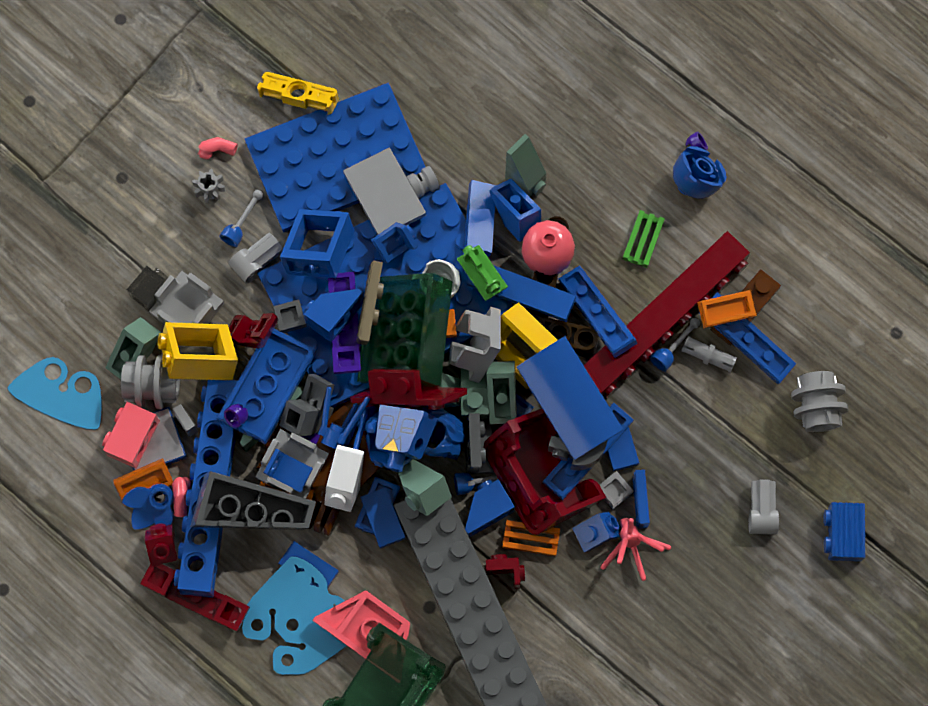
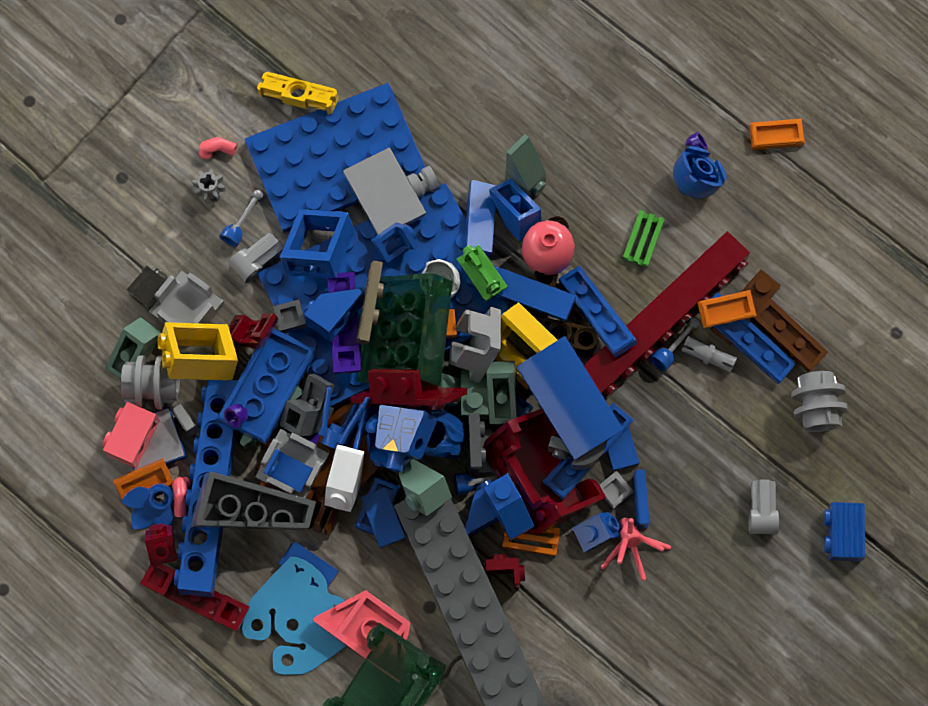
(67, 406): dark azure piece -> none
(508, 506): none -> blue slope
(776, 134): none -> orange tile
(789, 335): none -> reddish brown plate

